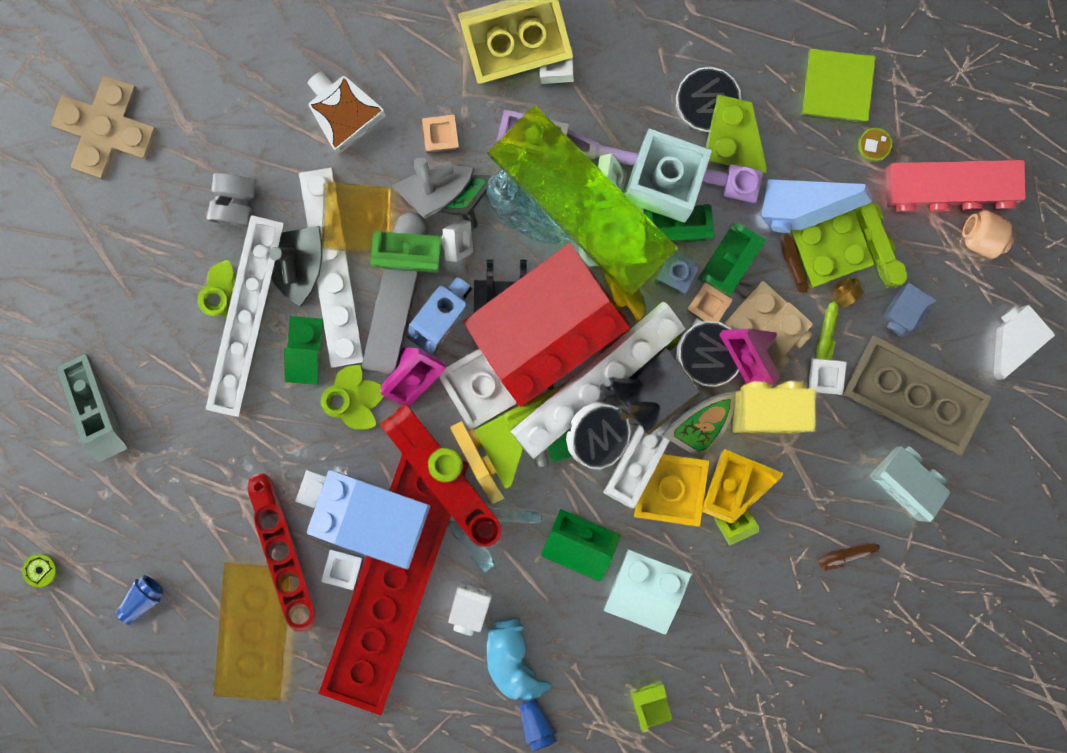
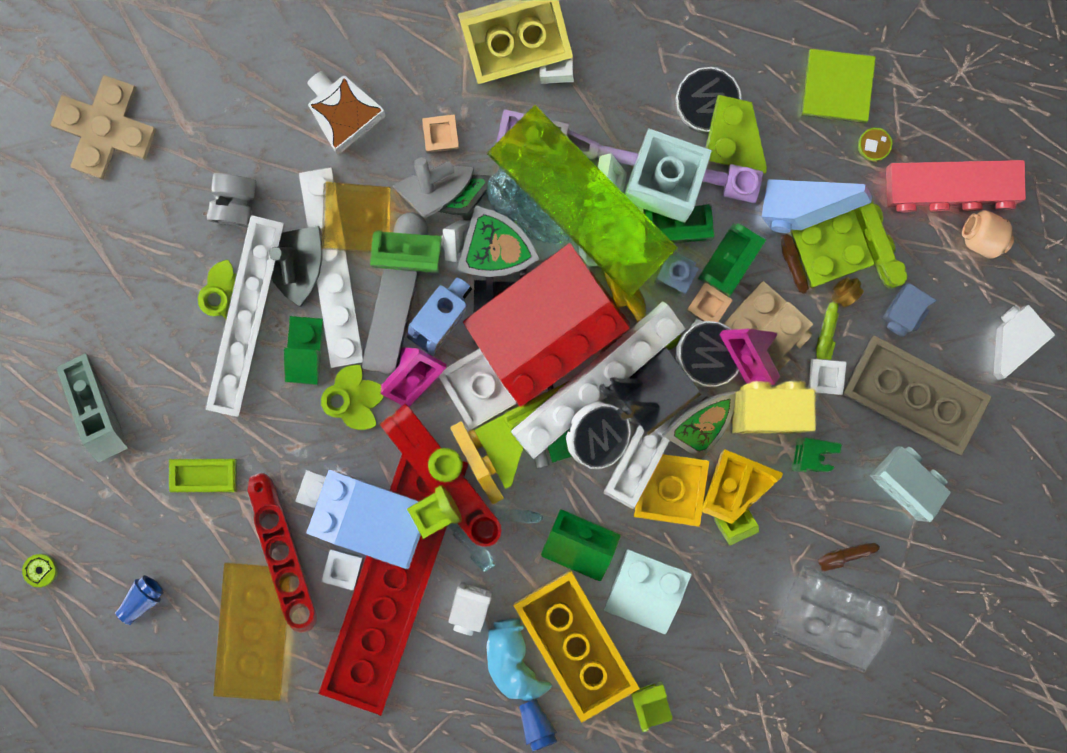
(202, 475): none -> lime tile
(434, 512): none -> lime tile
(495, 246): none -> shield
(576, 646): none -> yellow brick
(808, 455): none -> green hinge
(835, 619): none -> clear slope

